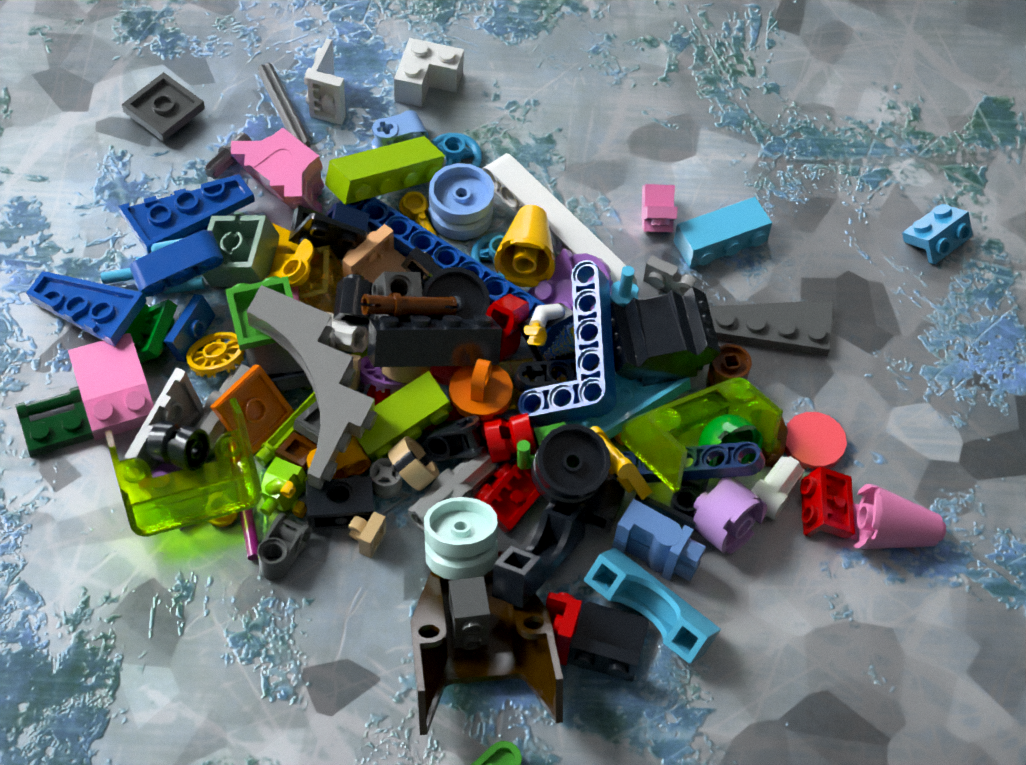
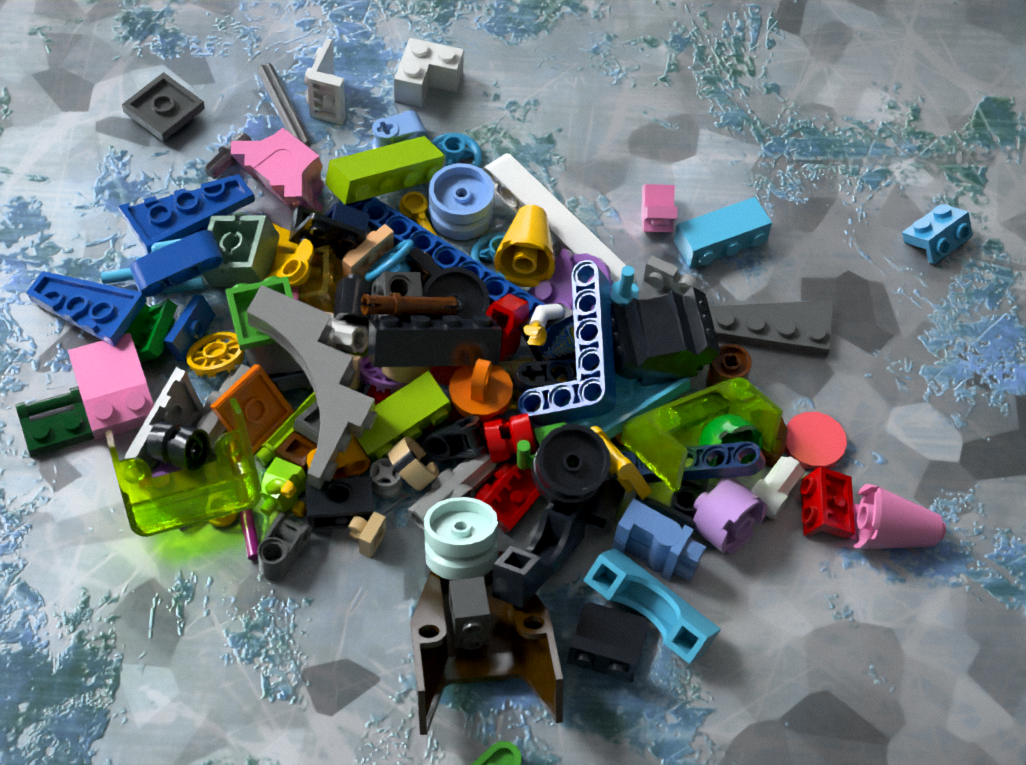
(391, 261): none -> dark azure piece
(564, 616): red bracket -> none

